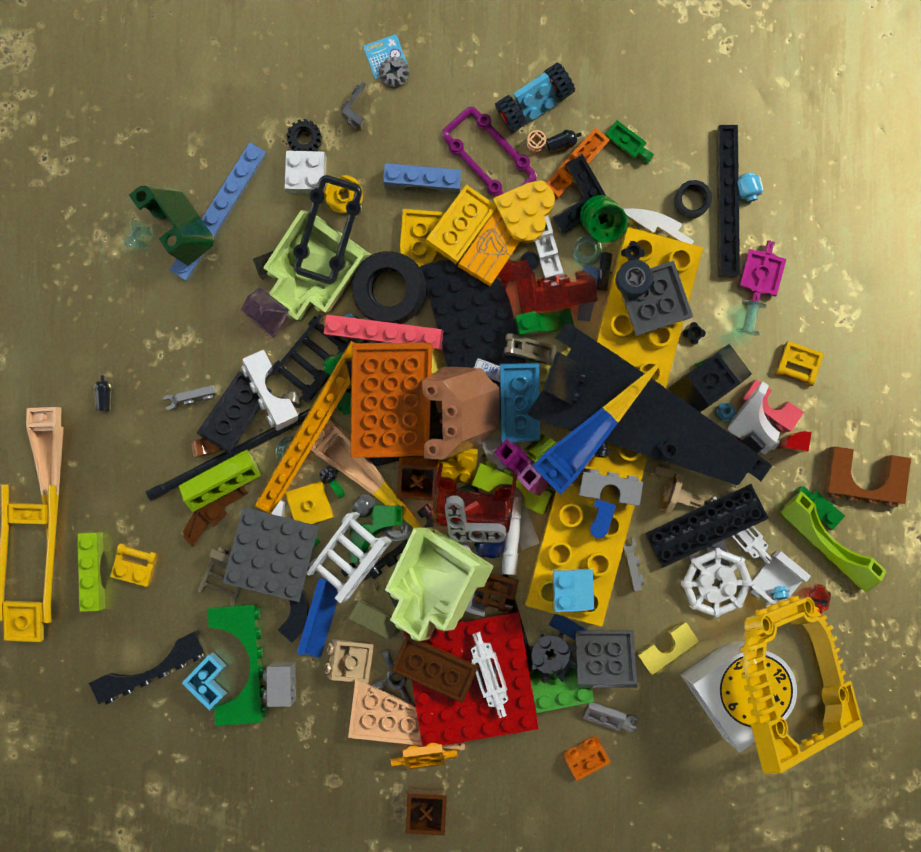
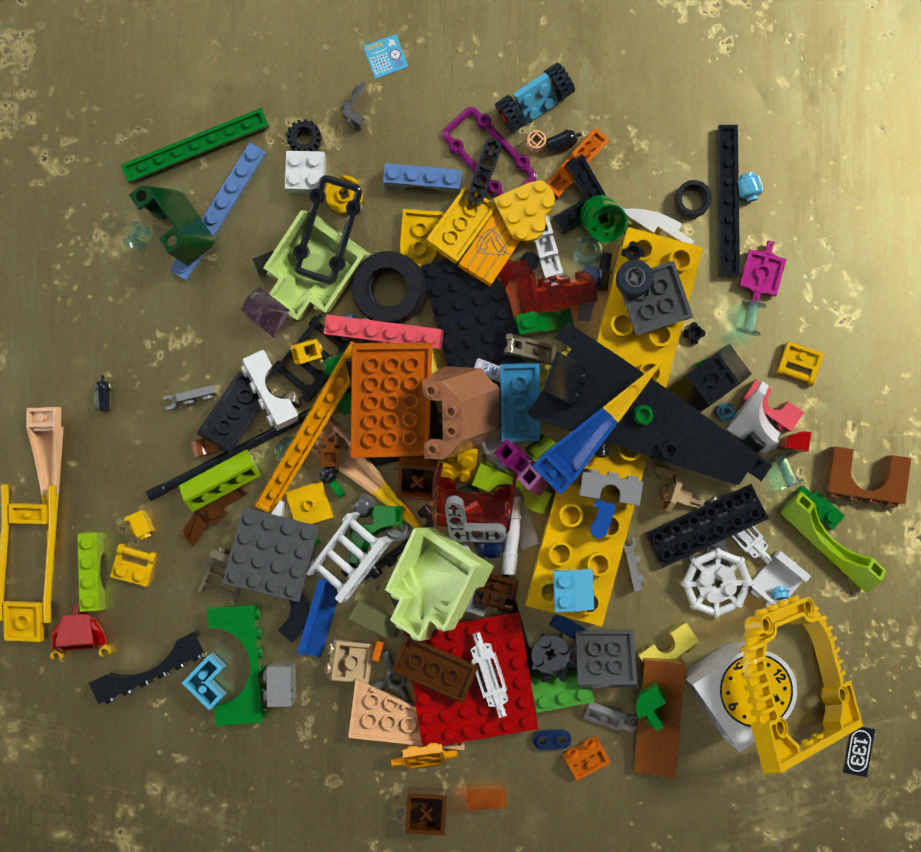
(78, 633): none -> red torso
(140, 524): none -> yellow brick
(194, 145): none -> green plate
(314, 351): none -> yellow brick
(330, 453): none -> dark orange plate
(378, 650): none -> orange tile
(402, 73): light grey gear -> none
(484, 172): none -> black beam
(486, 796): none -> clear orange brick
(551, 737): none -> dark blue plate
(629, 142): green plate -> none
(643, 415): none -> green plate
(648, 701): none -> green brick
(654, 749): none -> dark orange arch
(786, 471): none -> clear light blue piece
(820, 596): clear red head -> none
(859, 751): none -> black sticker

